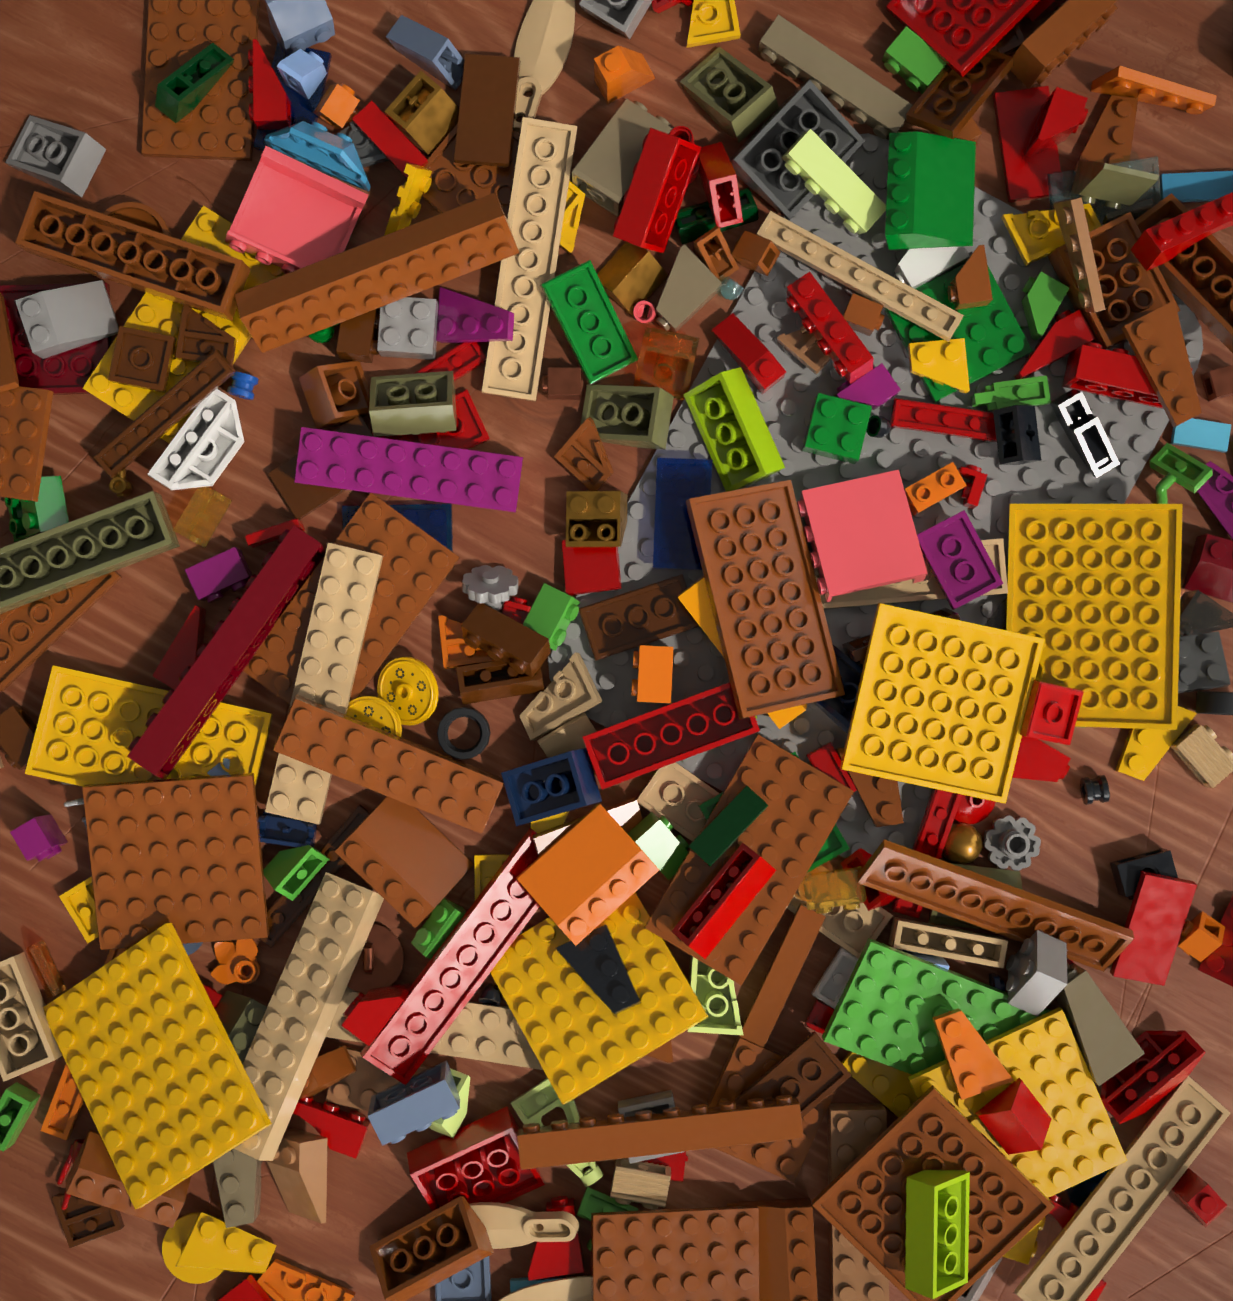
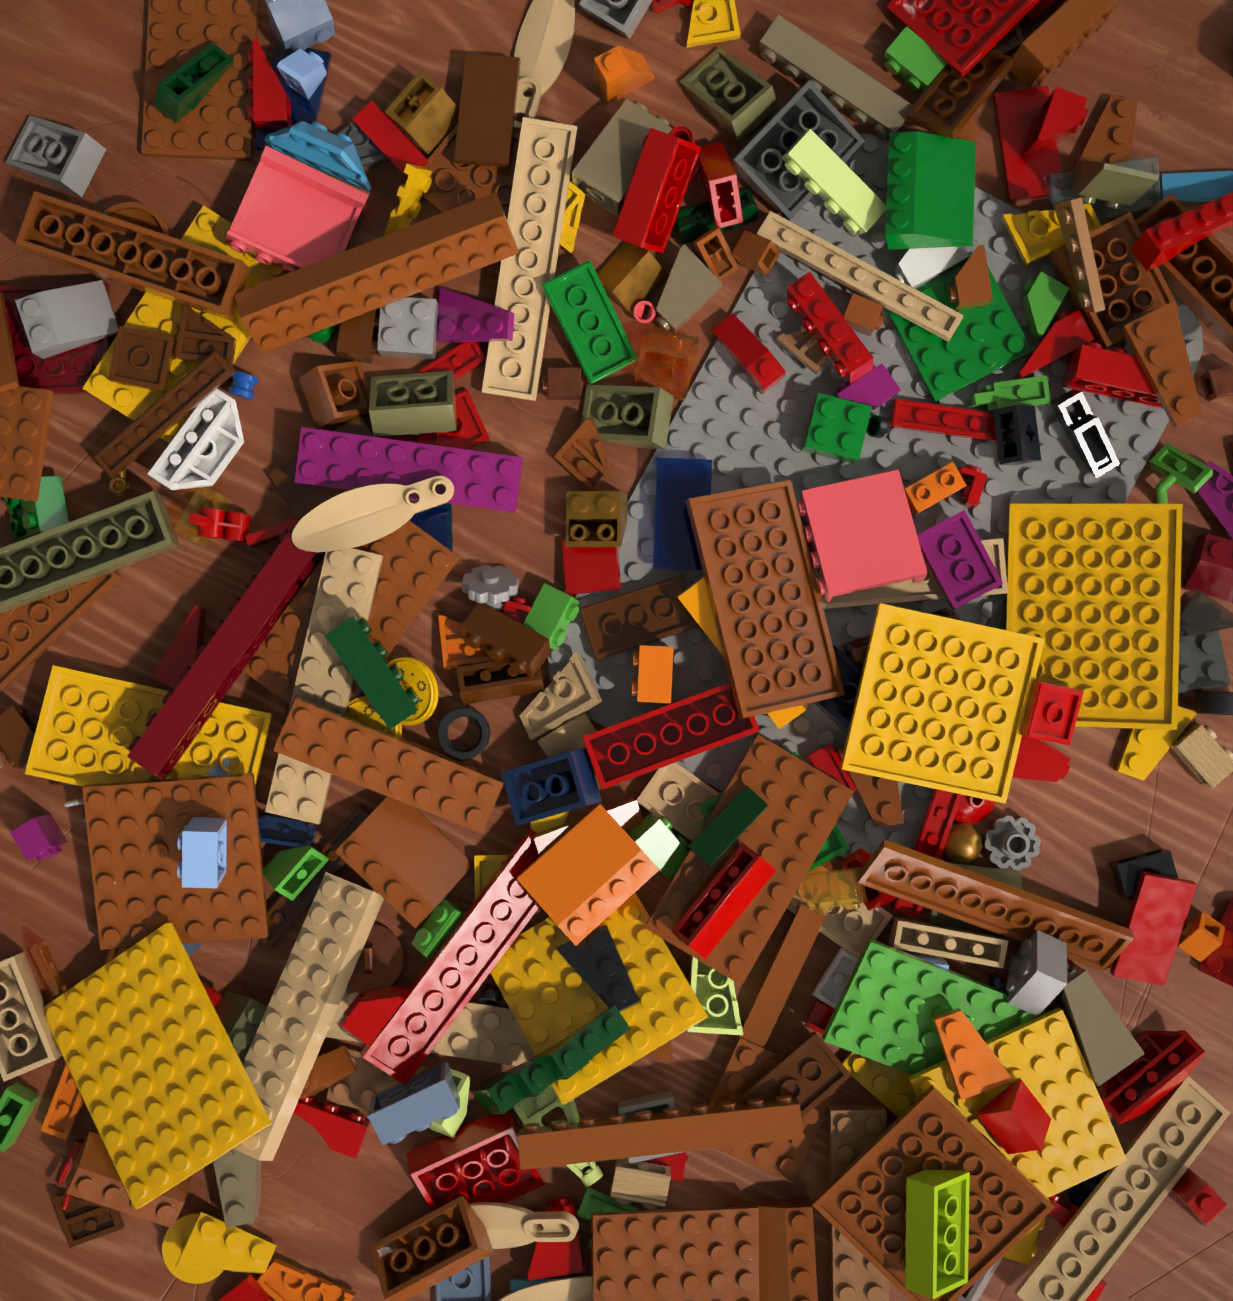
(81, 906): yellow wing -> none
(203, 852): none -> light blue brick
(218, 525): none -> red beam
(219, 575): magenta brick -> none
(232, 959): orange plate -> none
(302, 1173): medium nougat slope -> none
(337, 106): orange brick -> none
(366, 514): none -> tan plant
(373, 672): none -> dark green brick
(428, 50): sand blue slope -> none
(556, 1063): none -> dark green arch
(731, 289): clear light blue hinge -> none
(734, 430): lime slope -> none
(941, 362): yellow wing -> none
(1094, 789): black wheel -> none
(1153, 90): orange wing -> none
(1202, 435): medium azure tile -> none

